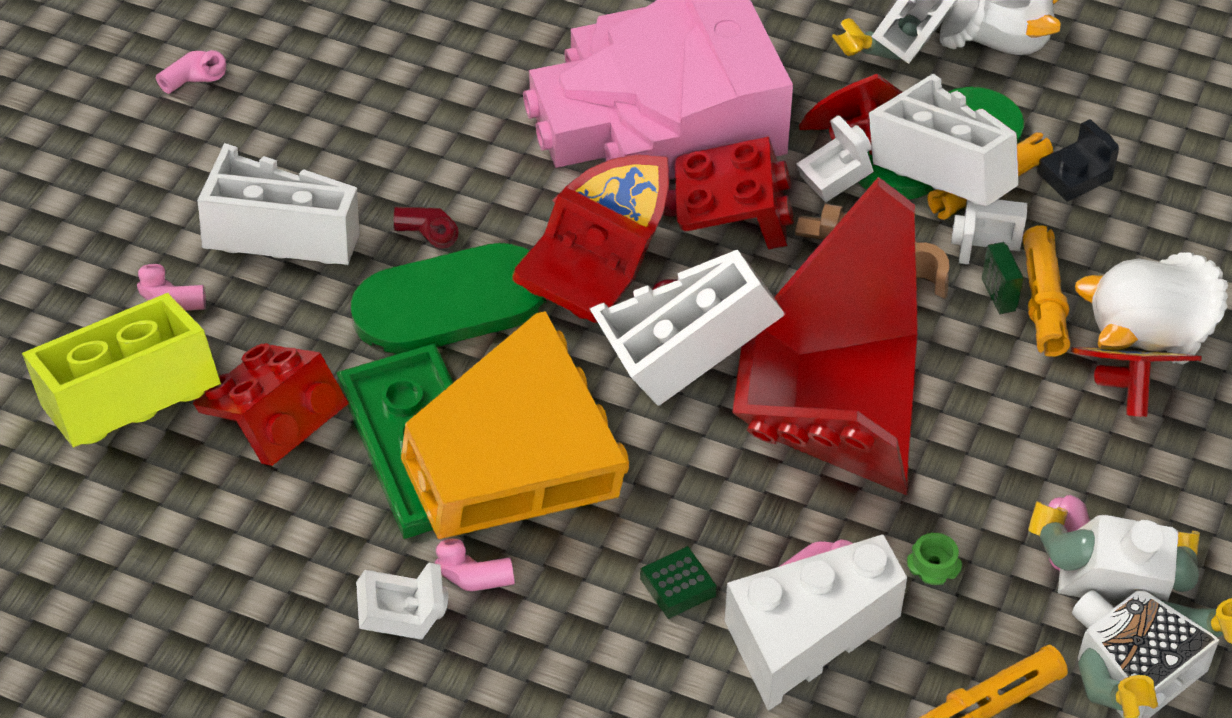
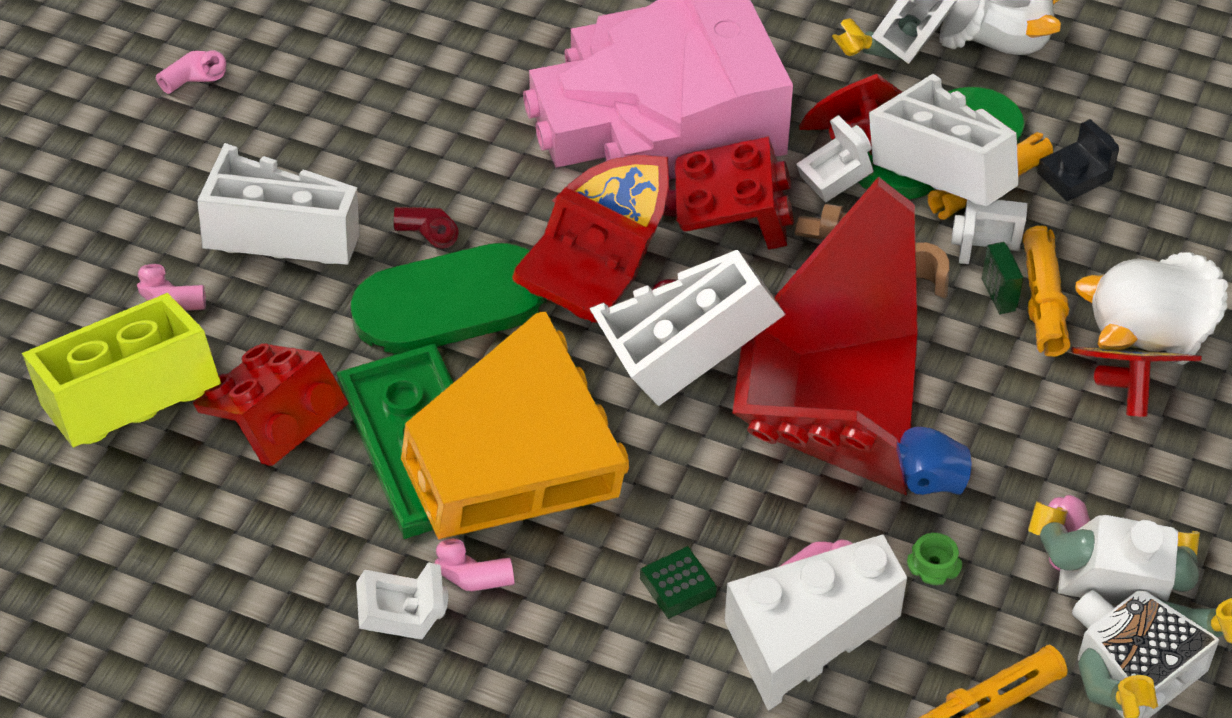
(934, 462): none -> blue piece

